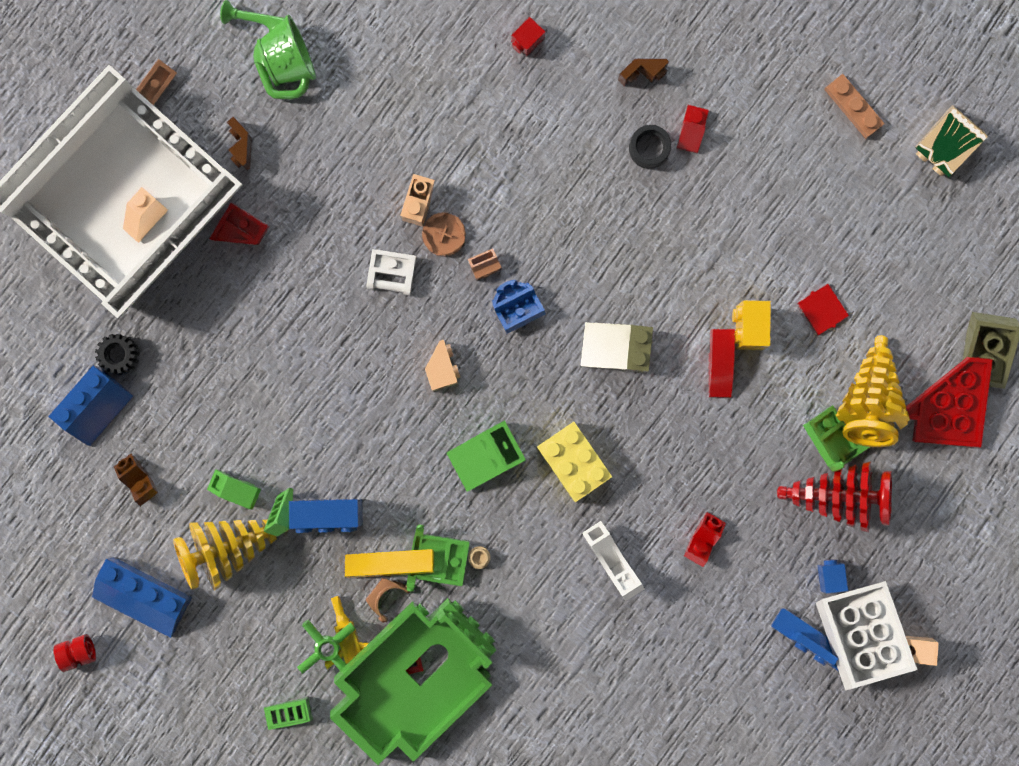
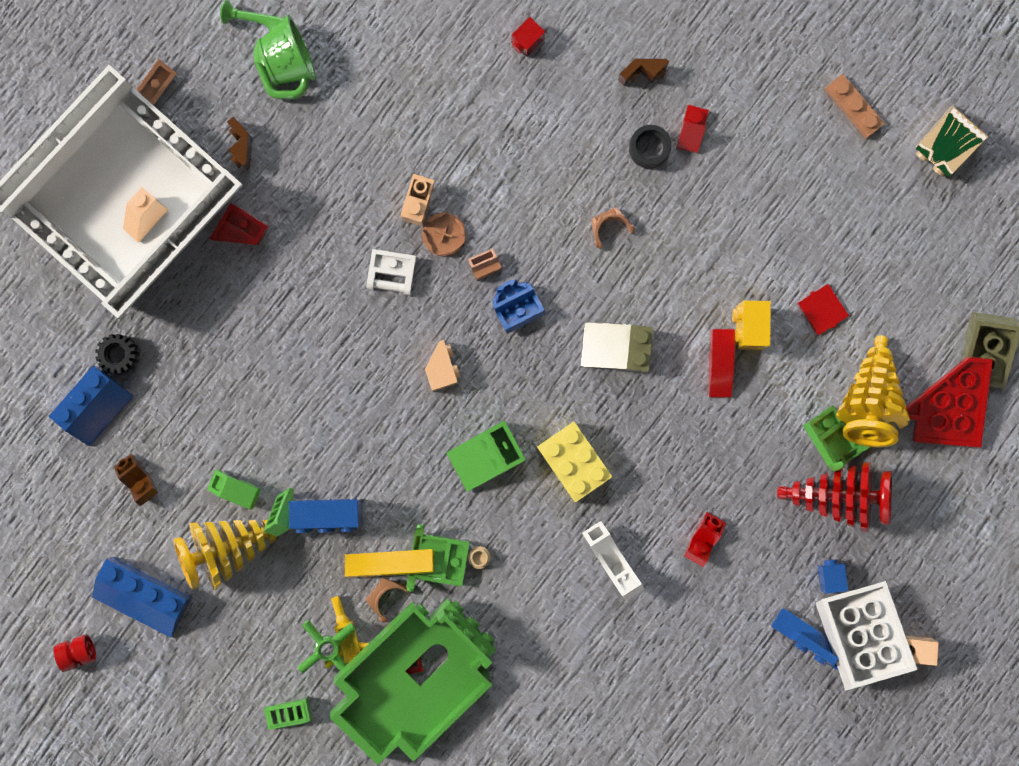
(613, 214): none -> nougat helmet

